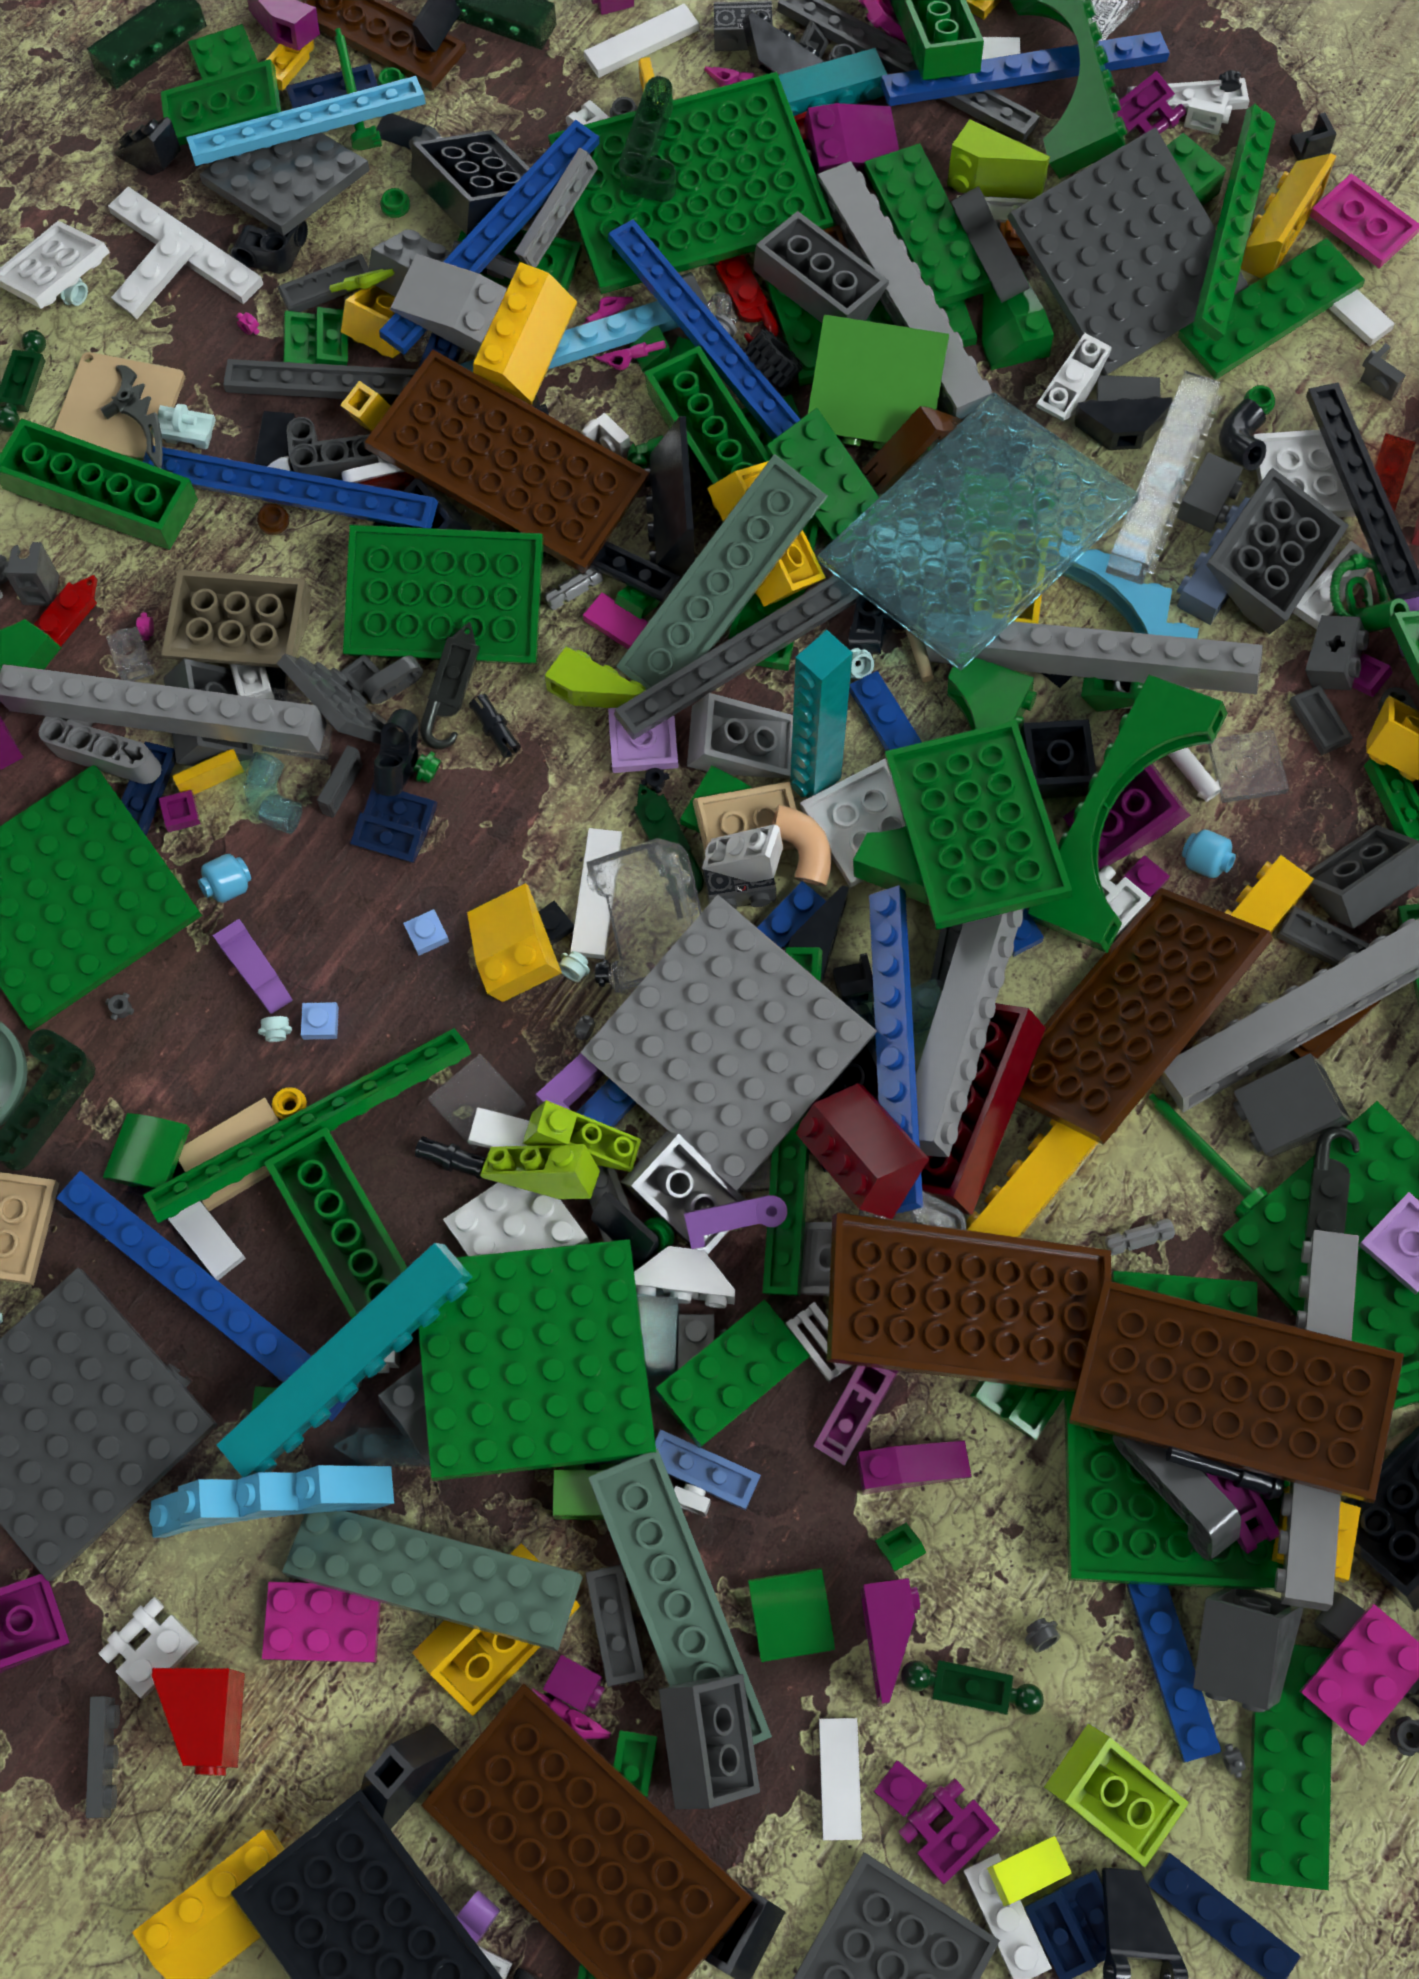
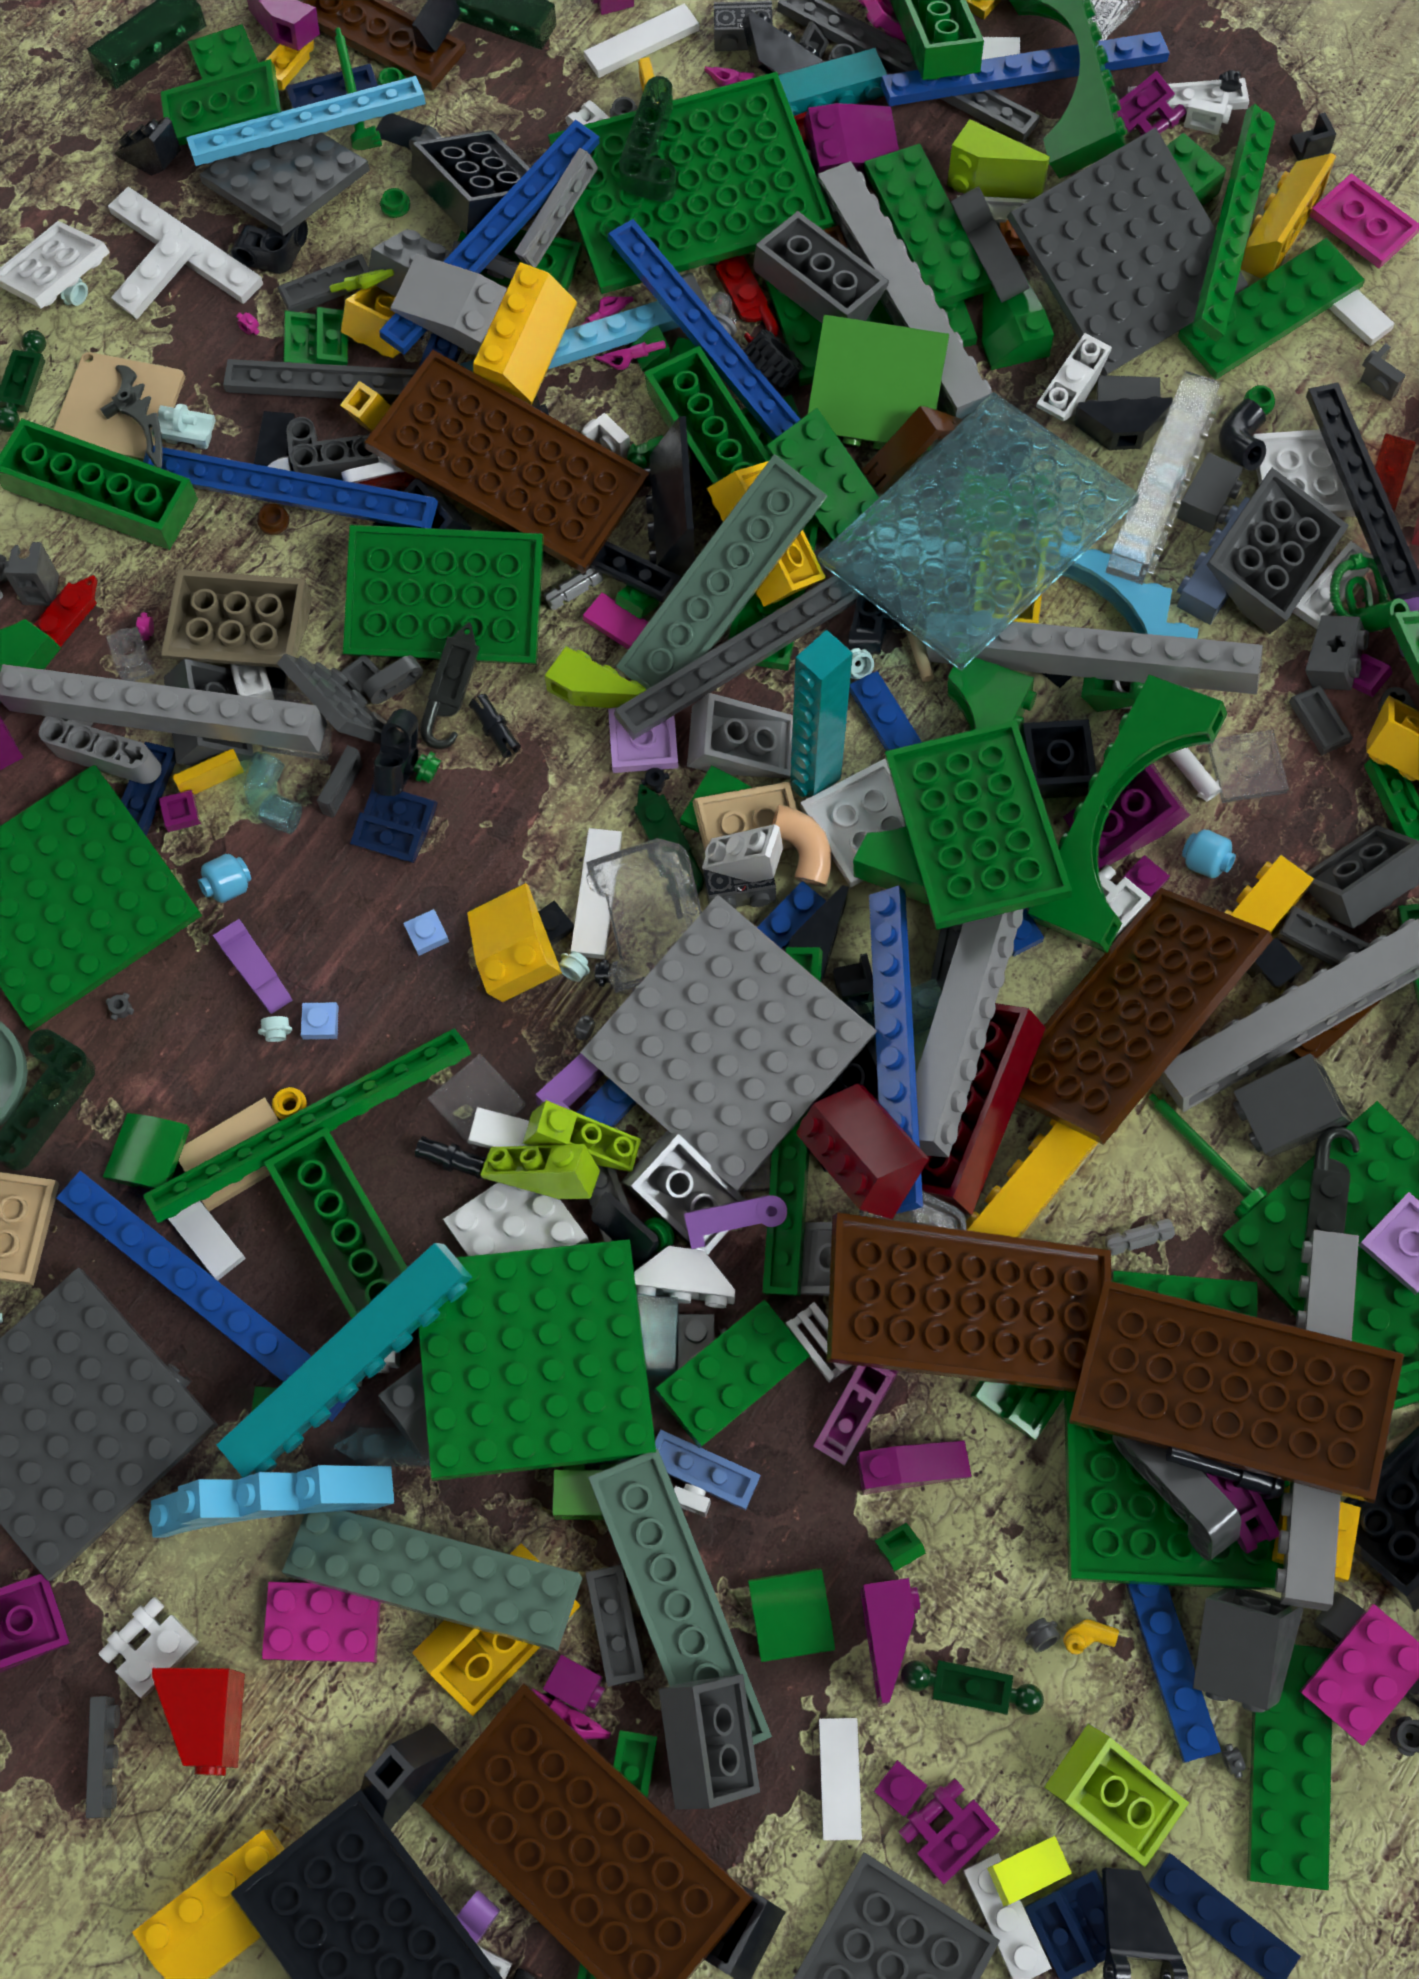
(1088, 1632): none -> yellow arm
(1276, 965): none -> black panel

